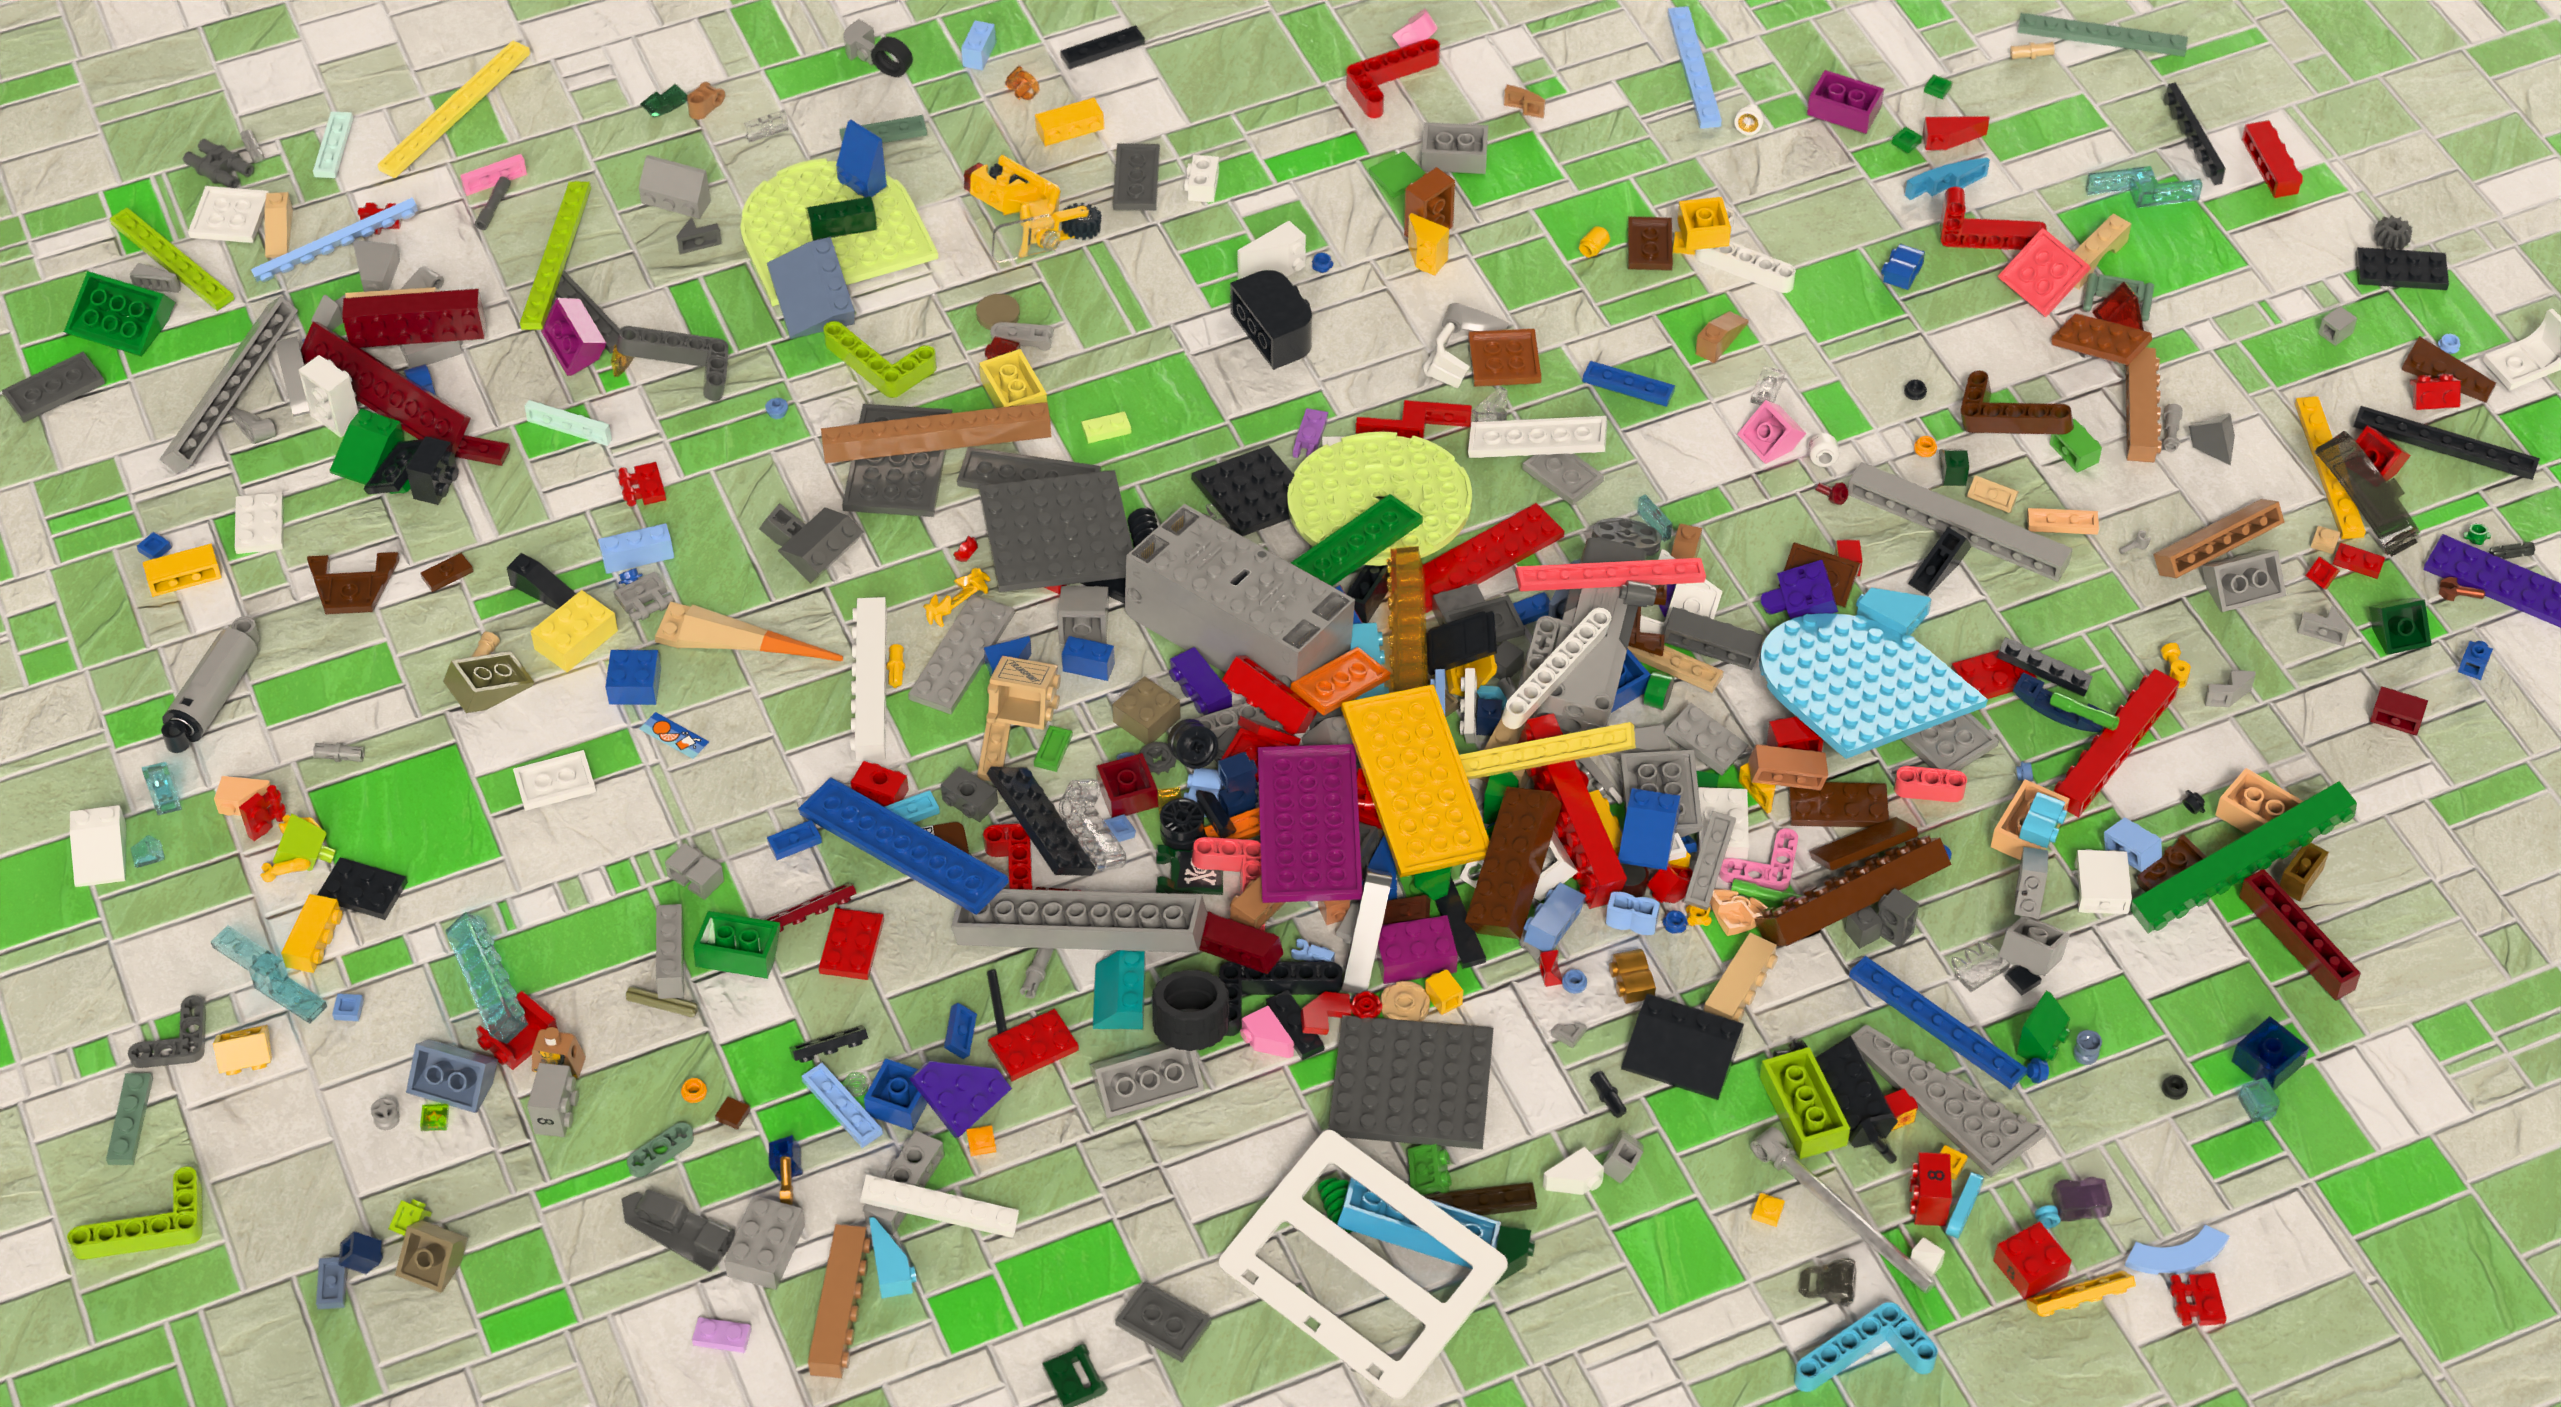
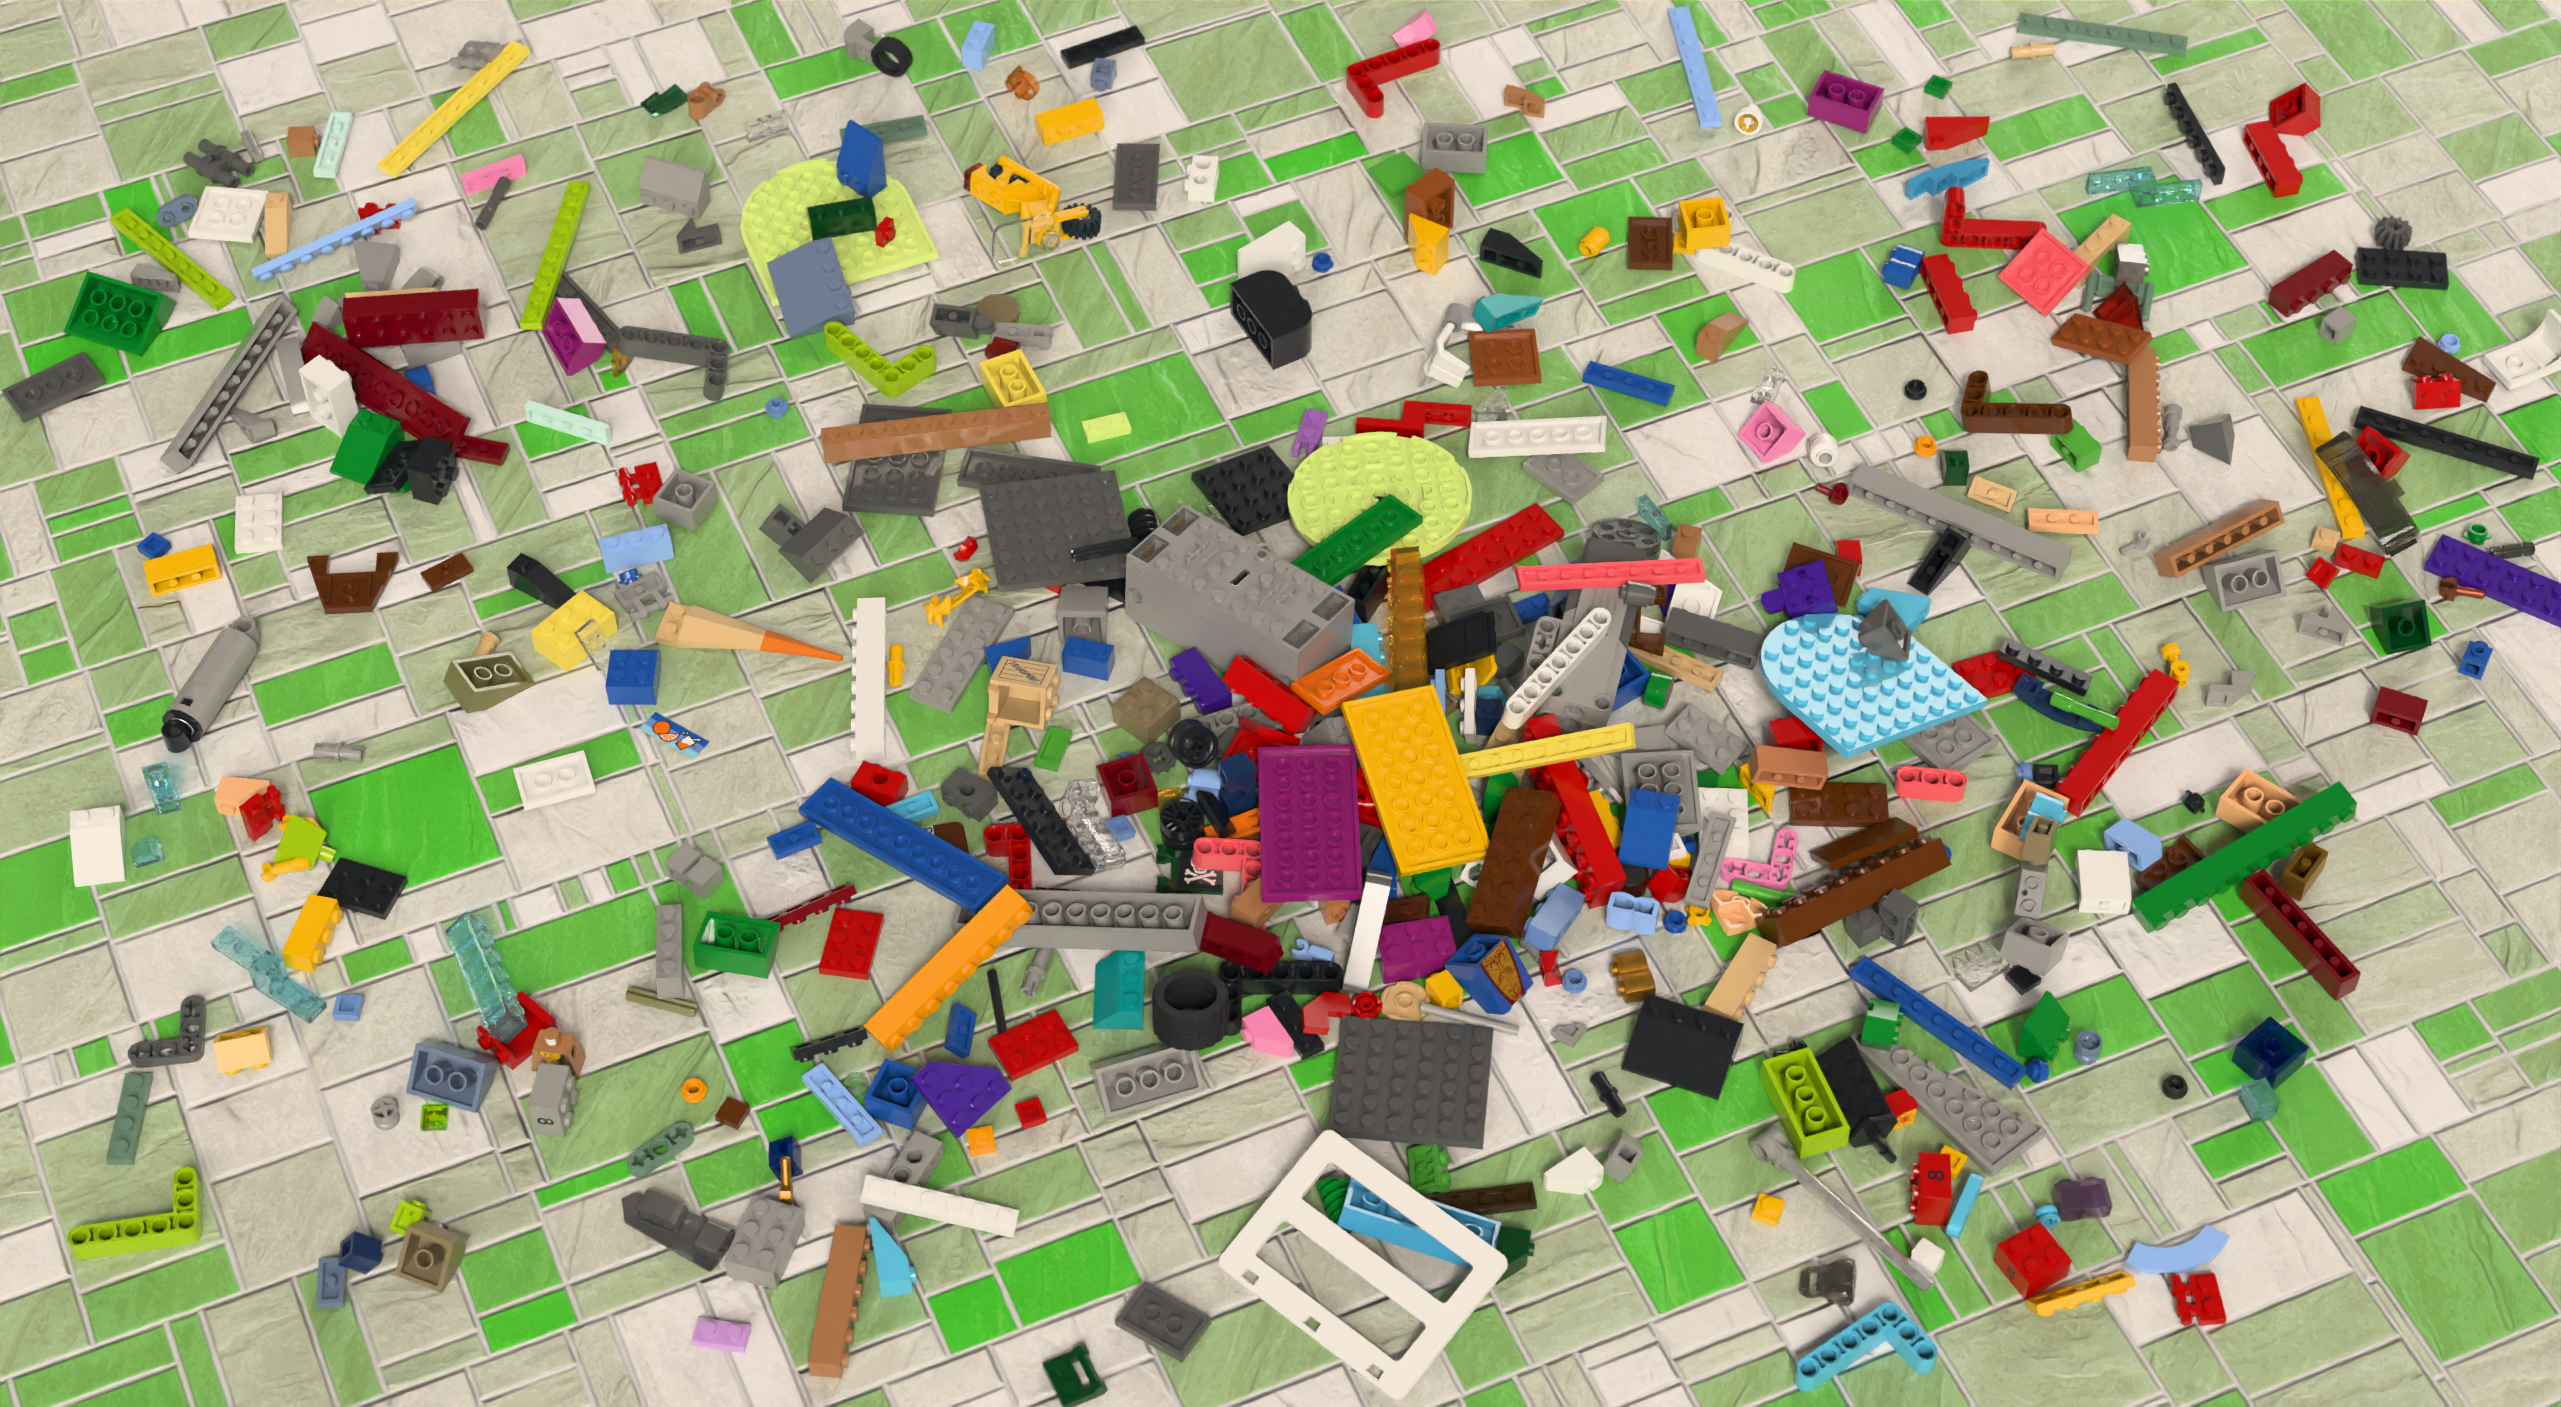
(176, 211): none -> sand blue plate
(303, 141): none -> medium nougat brick
(476, 54): none -> light grey plate
(594, 644): none -> clear plate
(685, 499): none -> light grey brick
(885, 232): none -> red plate
(948, 969): none -> light orange brick
(960, 321): none -> dark grey brick
(1030, 1113): none -> red plate
(1103, 79): none -> sand blue brick
(1104, 549): none -> black axle
(1469, 1018): none -> light grey bar
(1490, 972): none -> blue slope
(1504, 309): none -> teal slope
(1508, 252): none -> black slope
(1880, 1025): none -> green brick
(1885, 633): none -> dark grey slope
(1948, 293): none -> red brick
(2040, 840): none -> dark tan brick
(2046, 775): none -> black tile
(2130, 263): none -> flat silver brick
(2296, 111): none -> red slope
(2310, 283): none -> dark red brick

